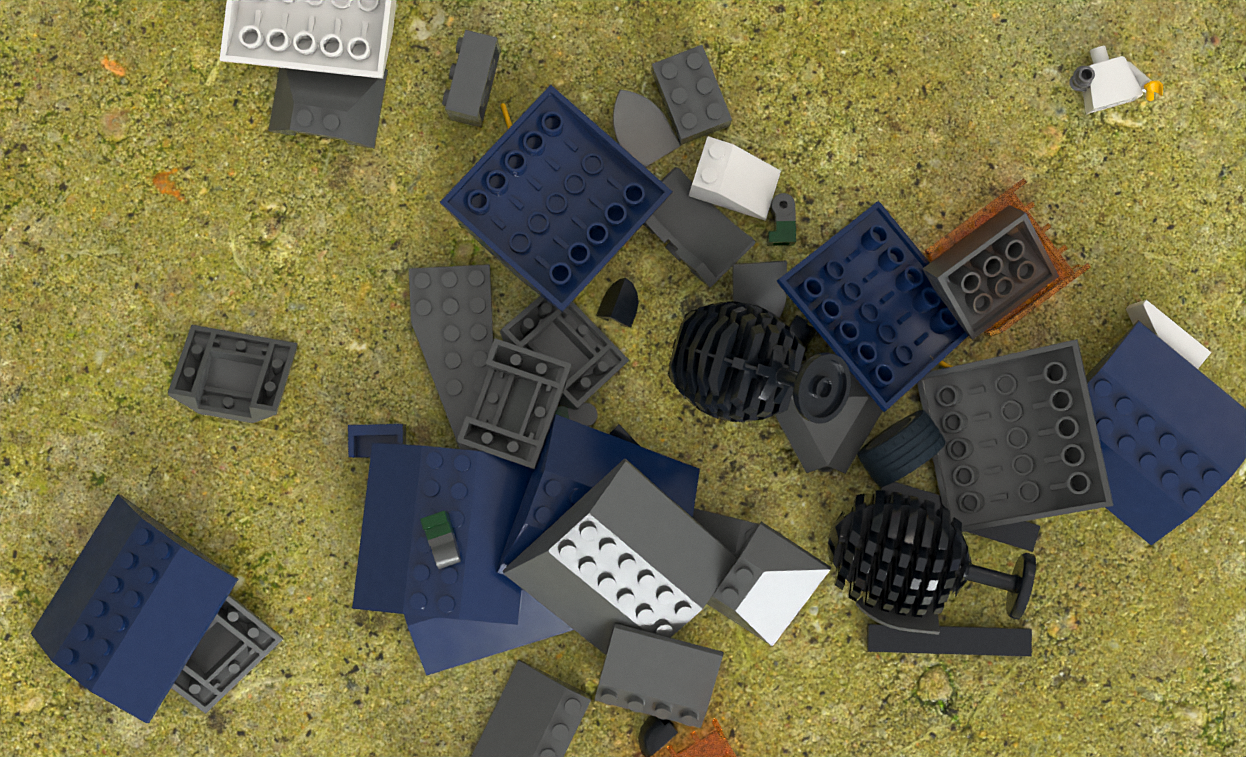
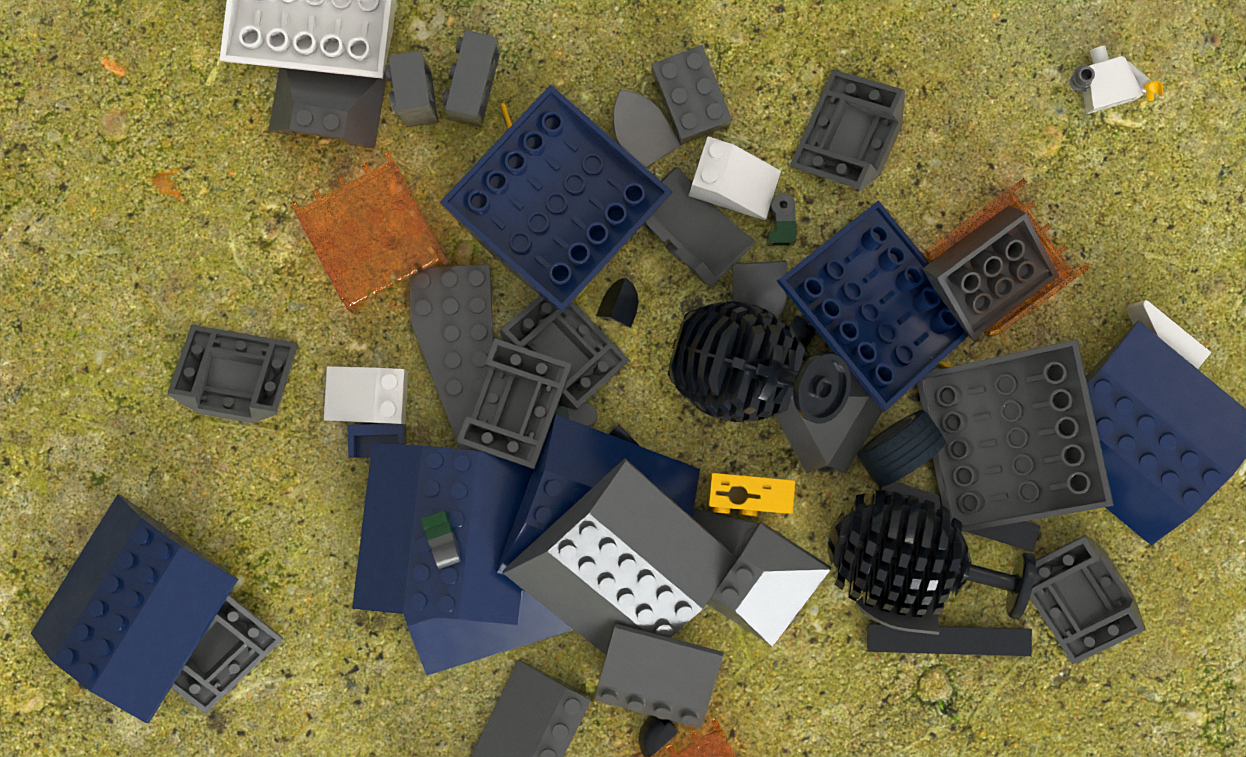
(366, 395): none -> white slope
(369, 233): none -> clear orange windscreen
(412, 89): none -> dark grey brick
(749, 494): none -> yellow piece
(851, 130): none -> dark grey slope
(1084, 599): none -> dark grey slope

